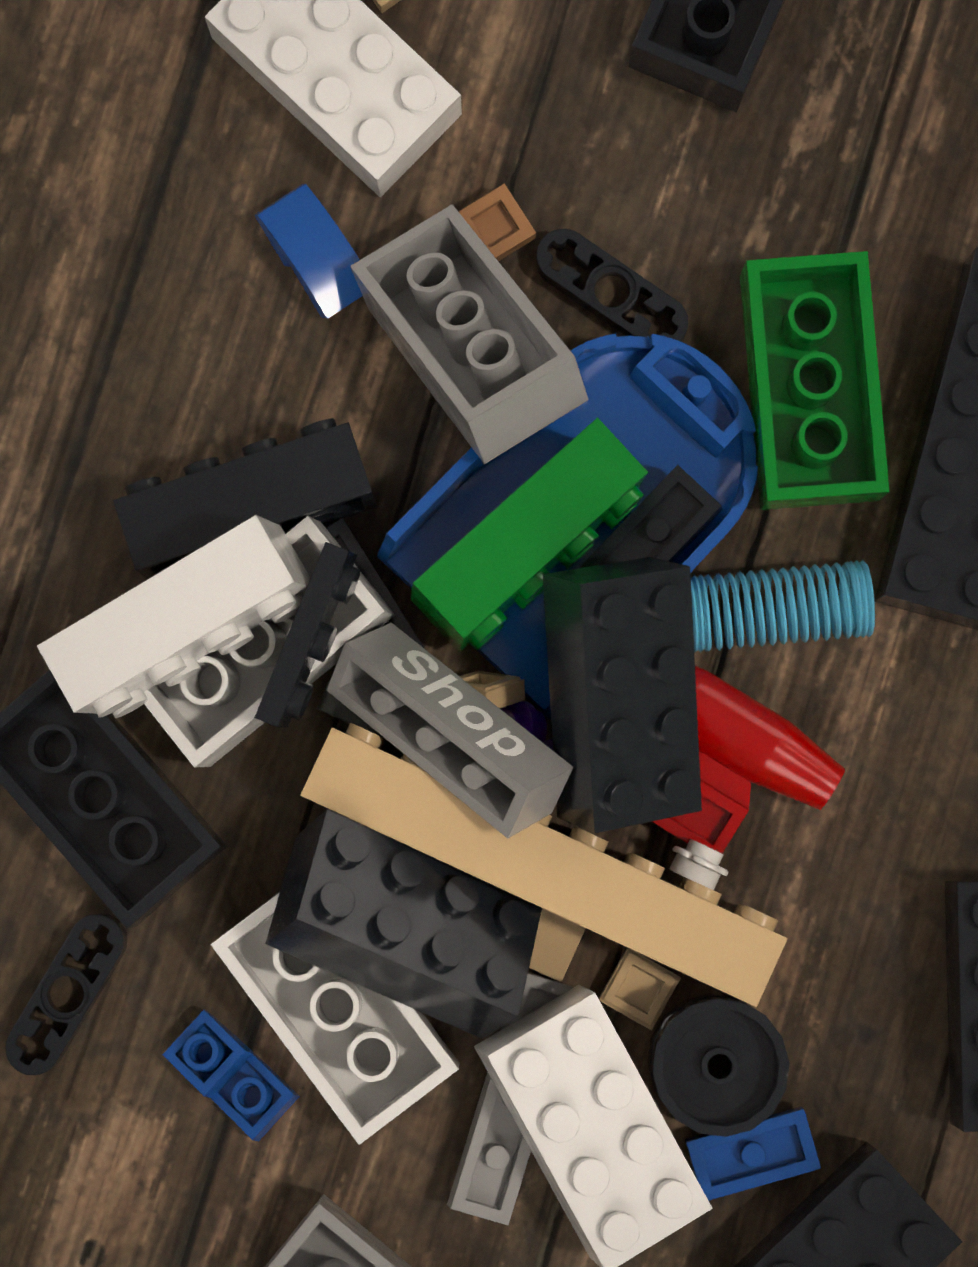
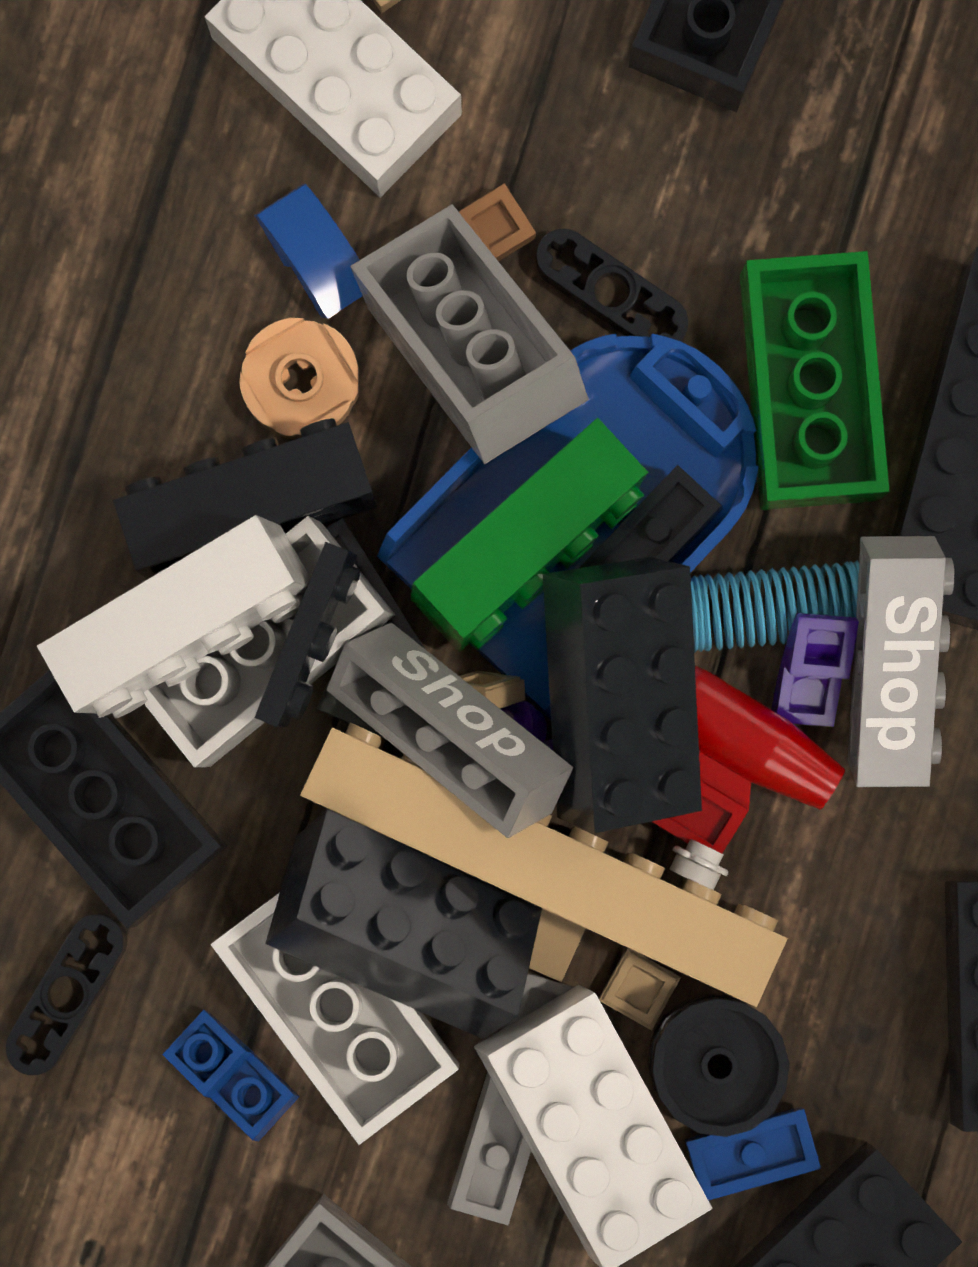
(308, 345): none -> light nougat plate
(813, 668): none -> slope
(898, 660): none -> light grey brick

